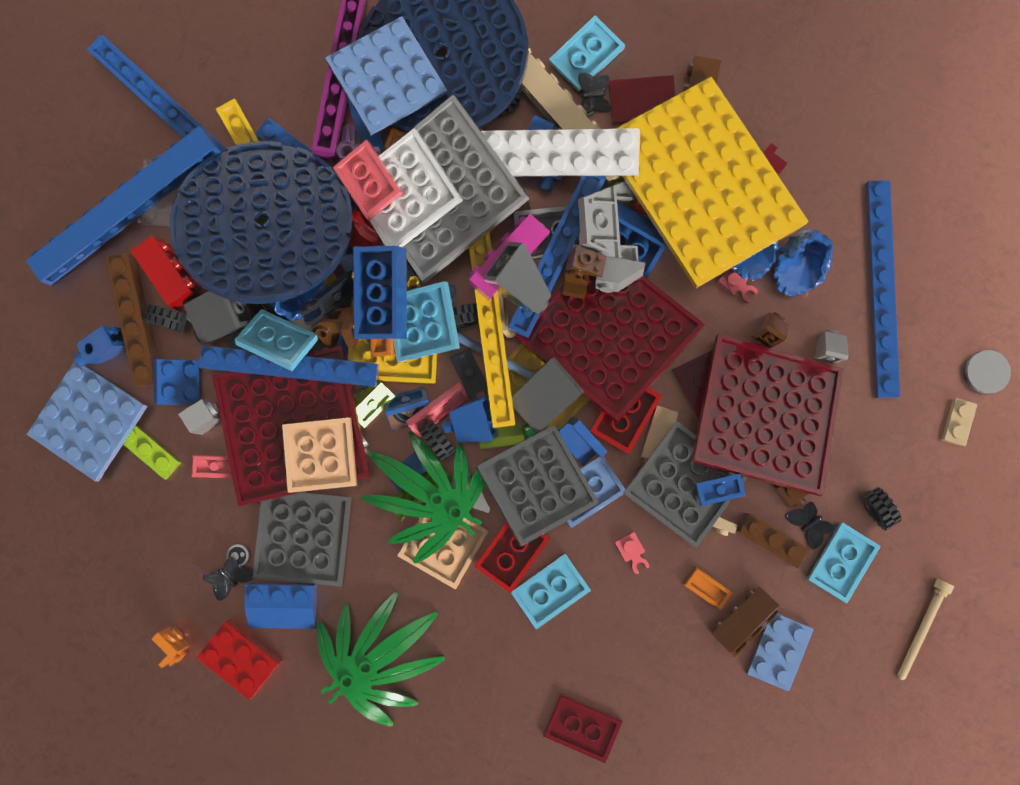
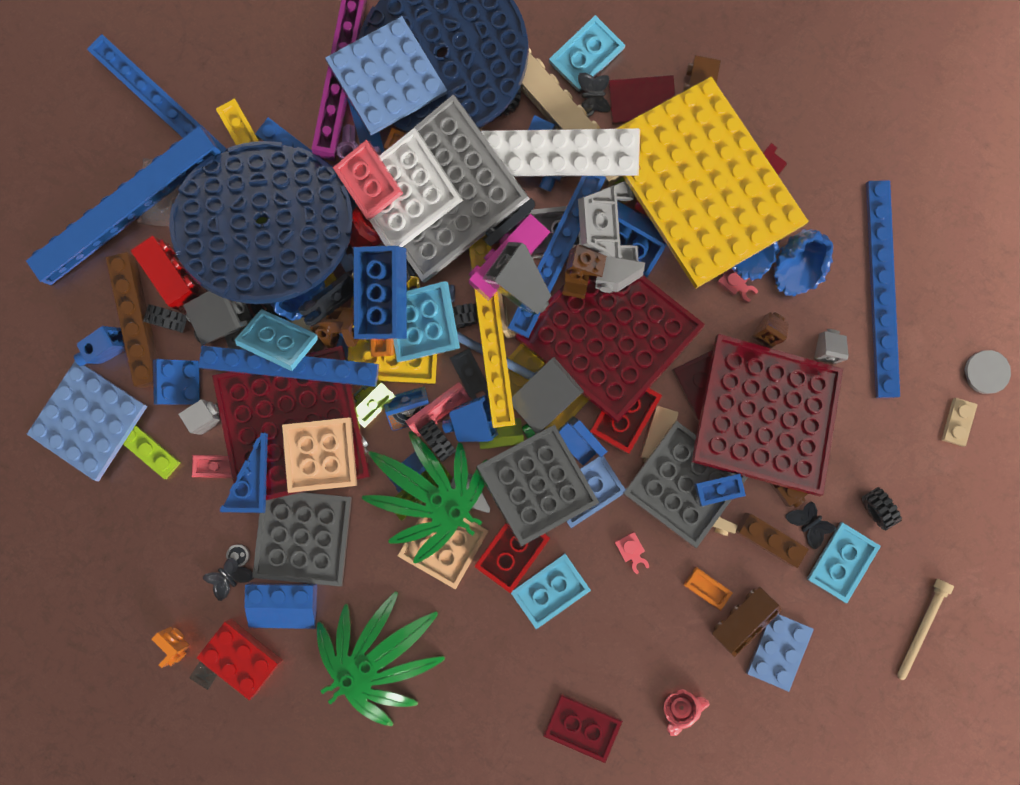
(203, 676): none -> clear smoke tile
(249, 490): none -> blue wing
(508, 223): none -> black hinge
(683, 718): none -> coral hair

